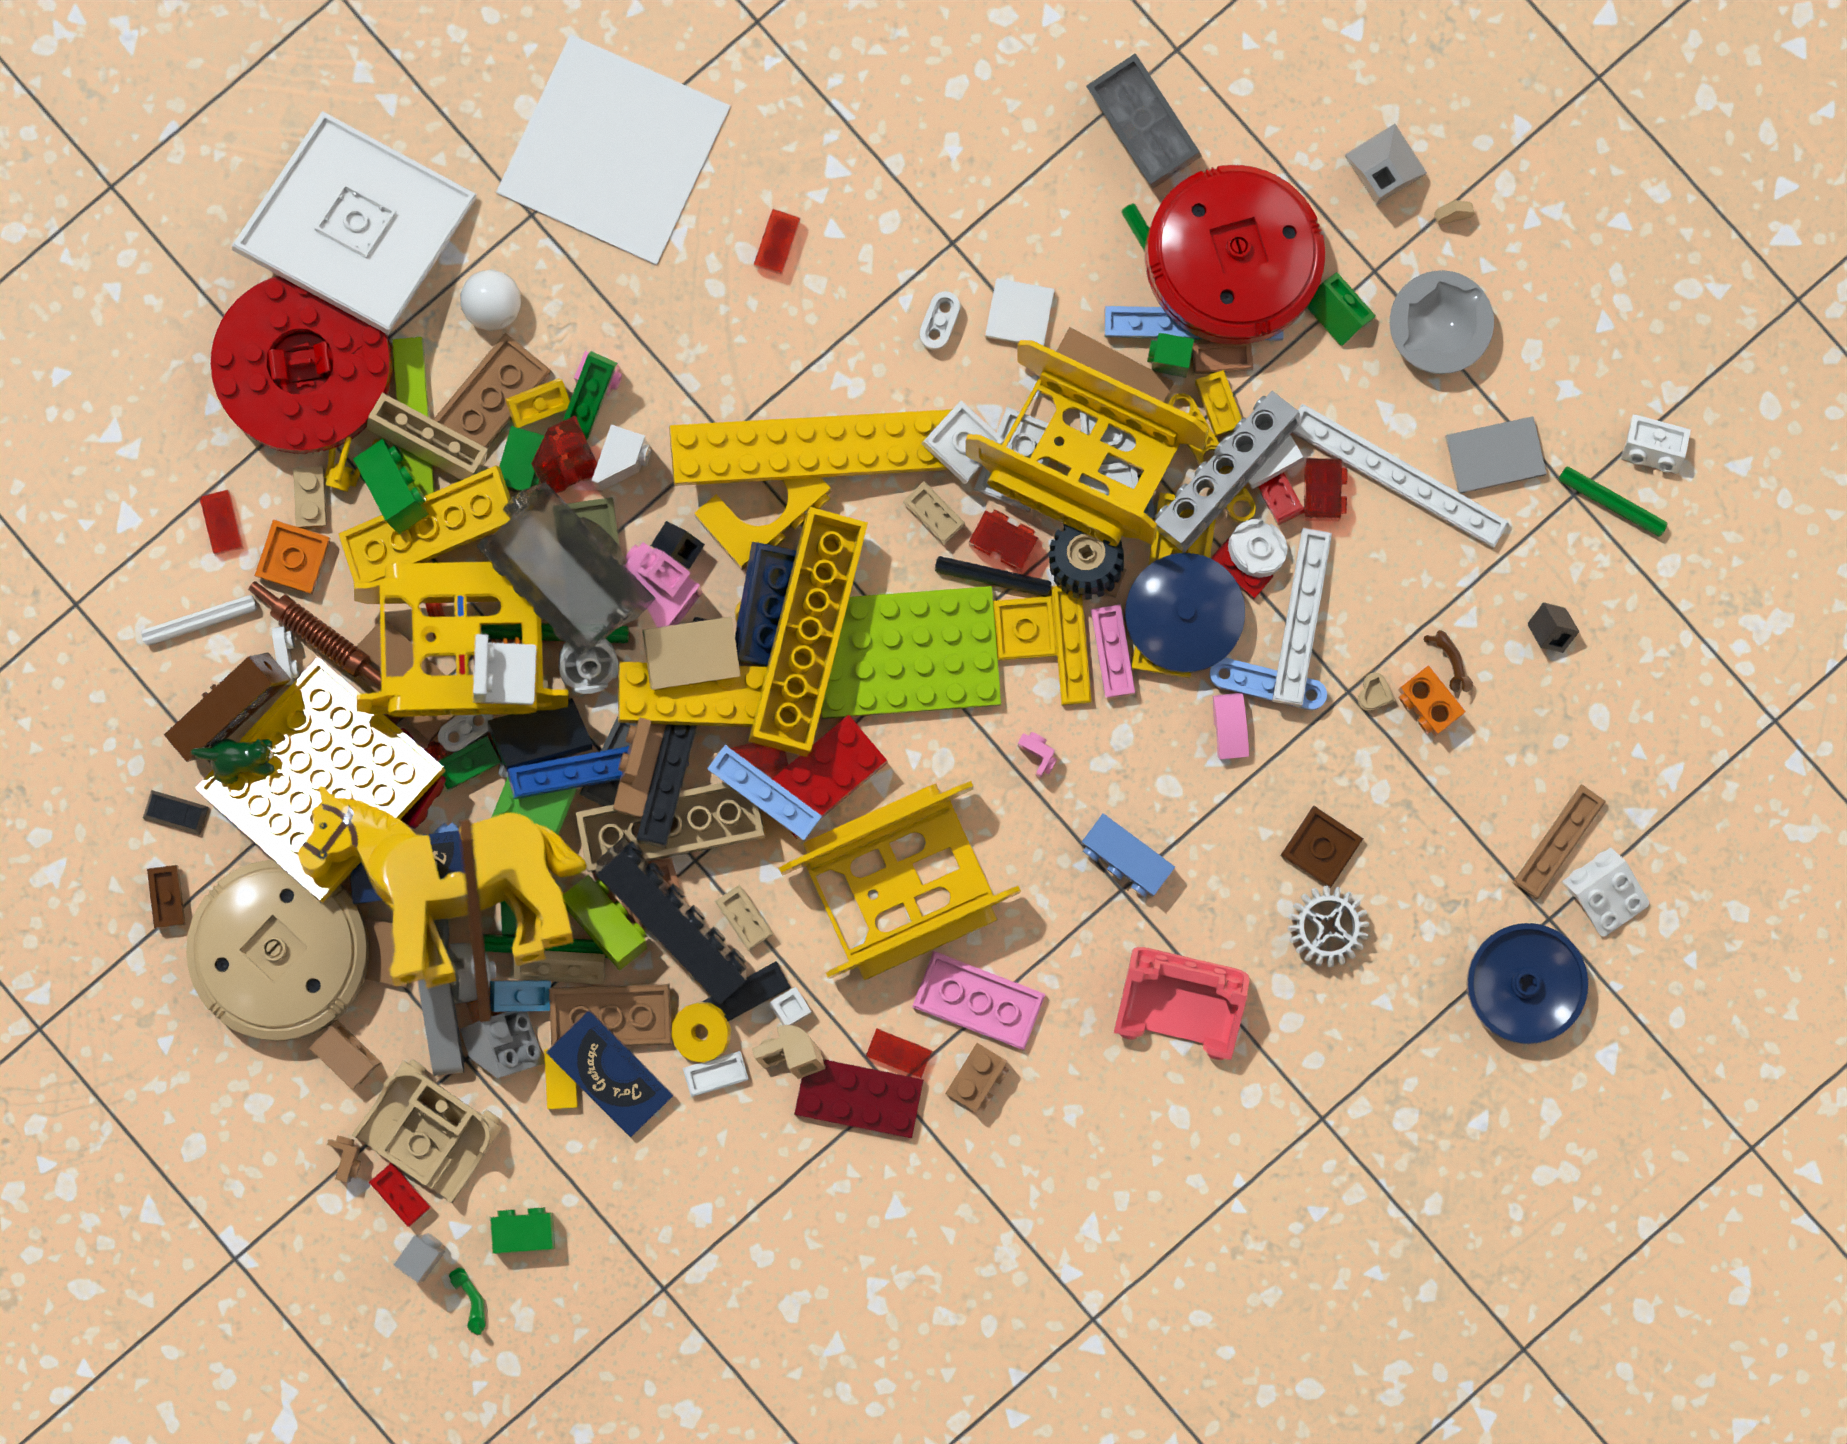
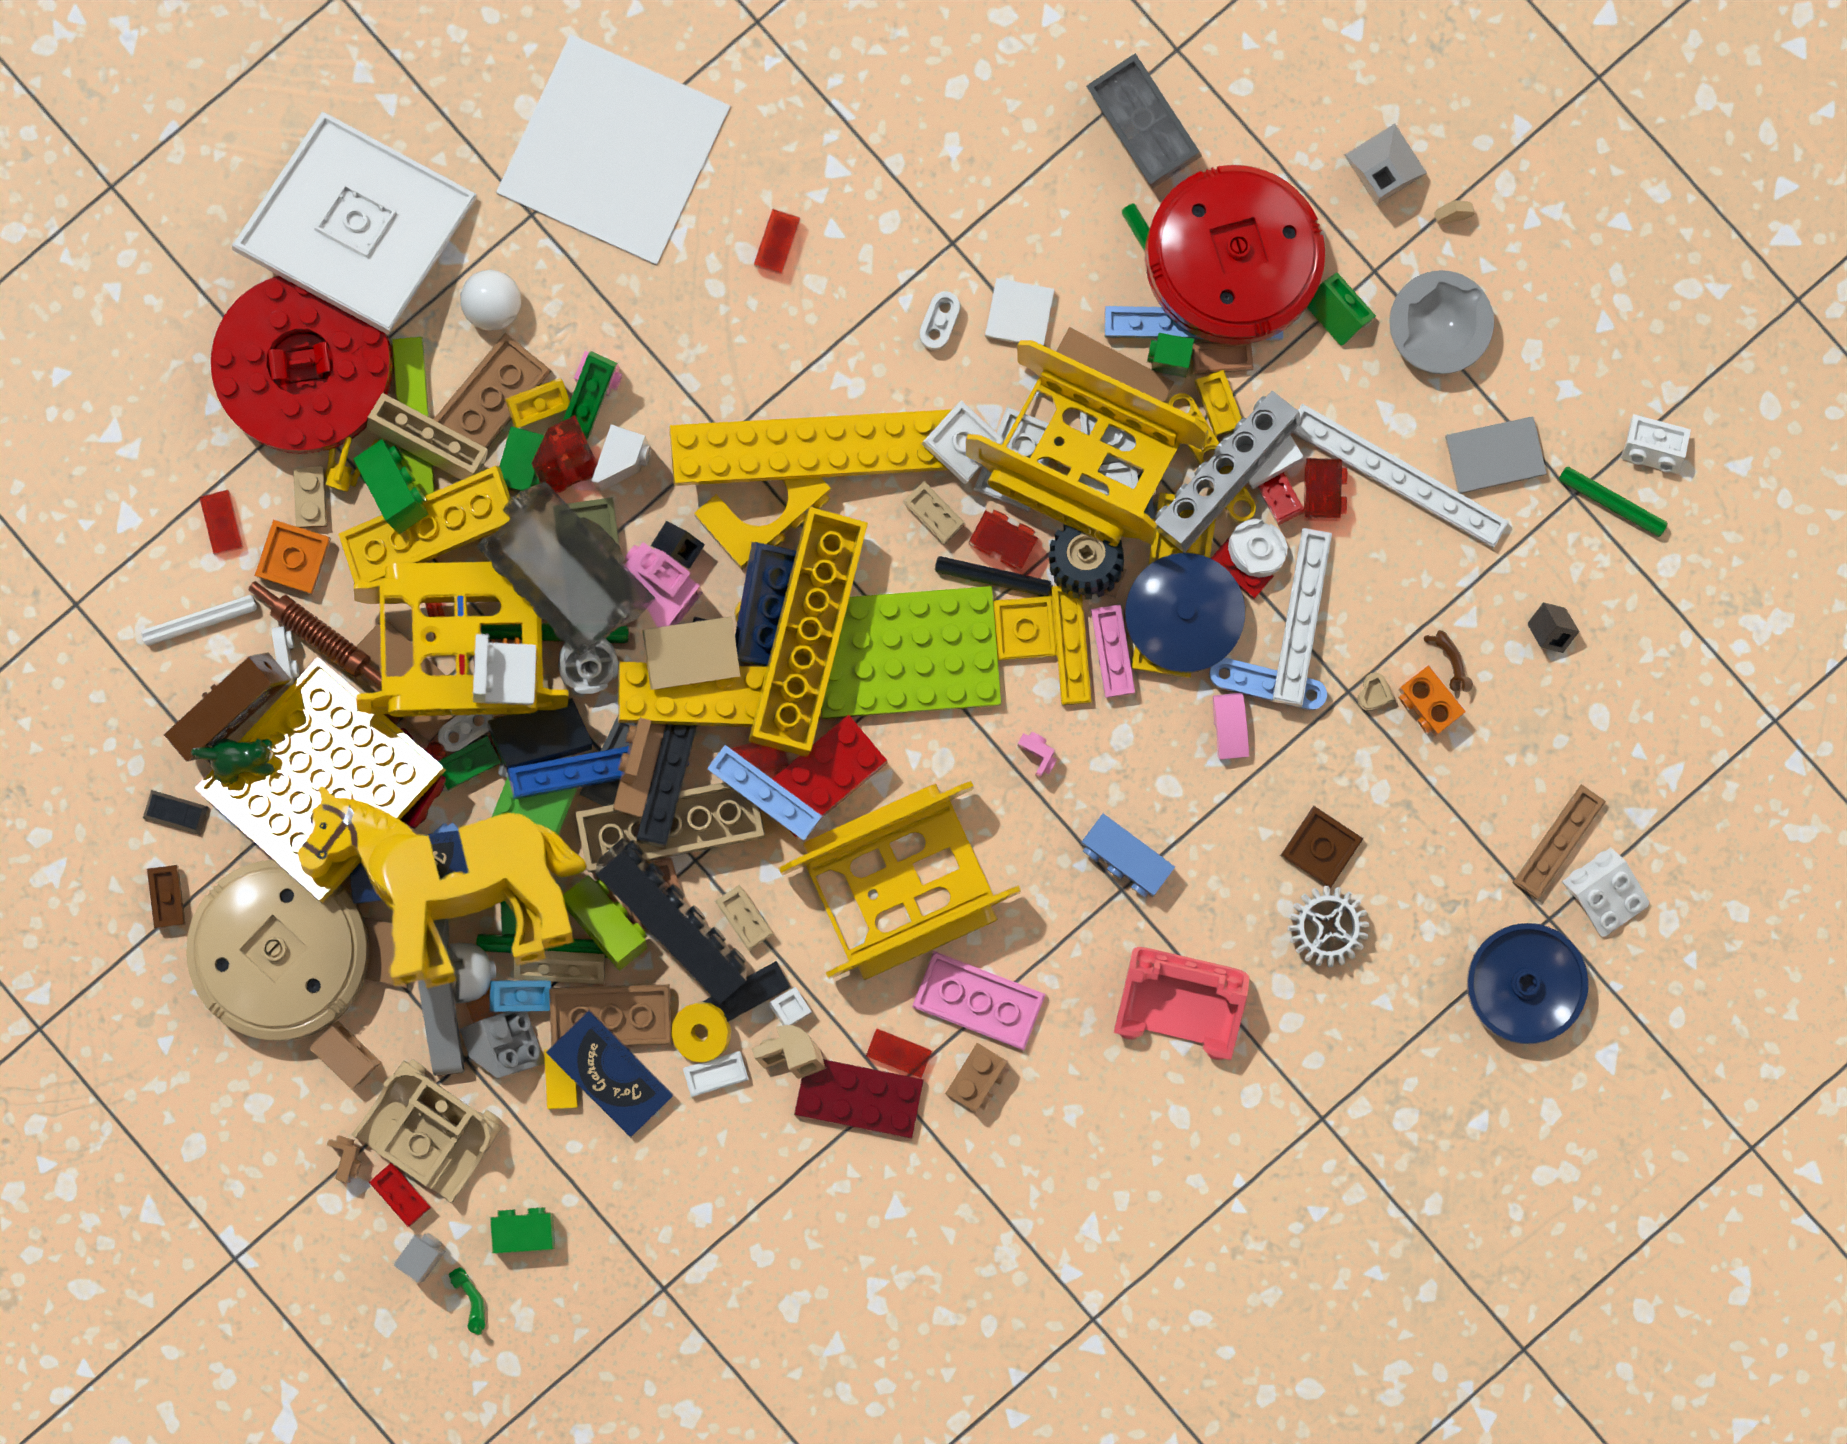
(475, 919): reddish brown tile -> none

